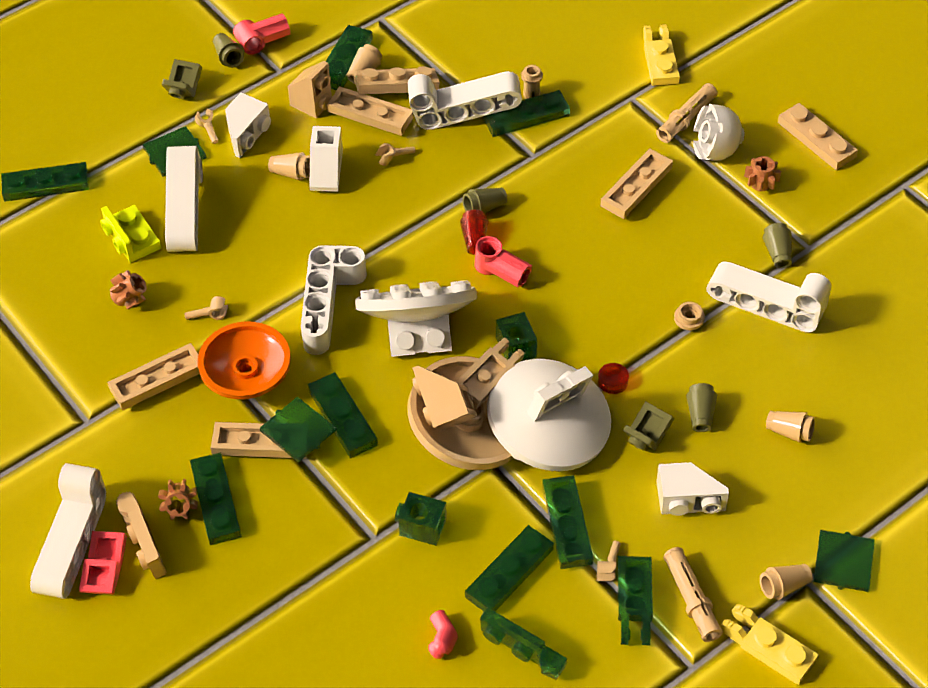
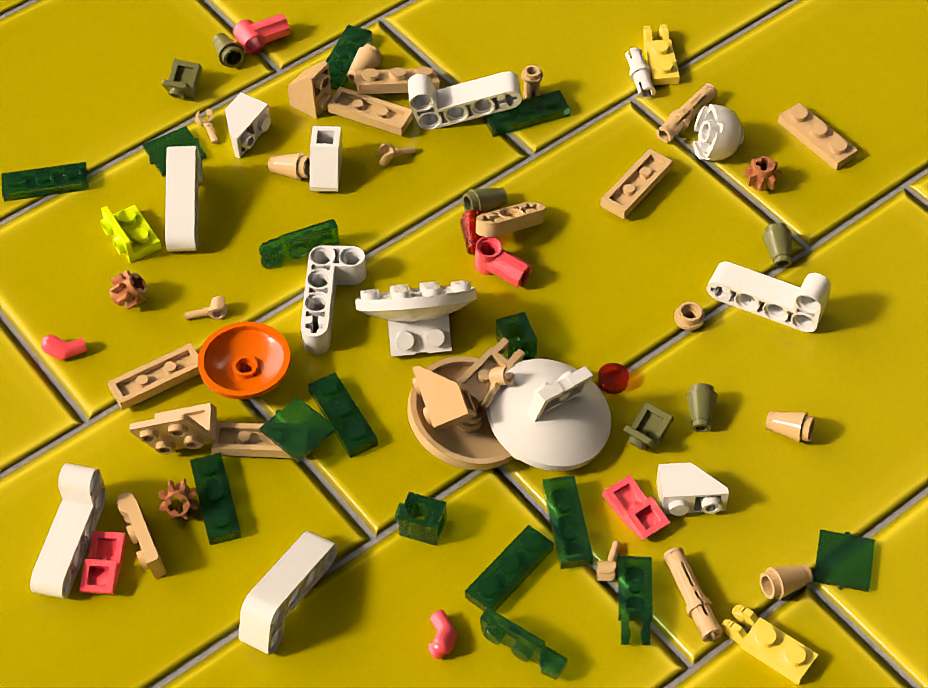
(61, 349): none -> coral arm
(178, 428): none -> tan bracket
(282, 590): none -> white beam
(298, 243): none -> clear green hinge
(497, 378): none -> tan hand
(510, 219): none -> tan beam
(634, 508): none -> coral slope
(640, 73): none -> white pin

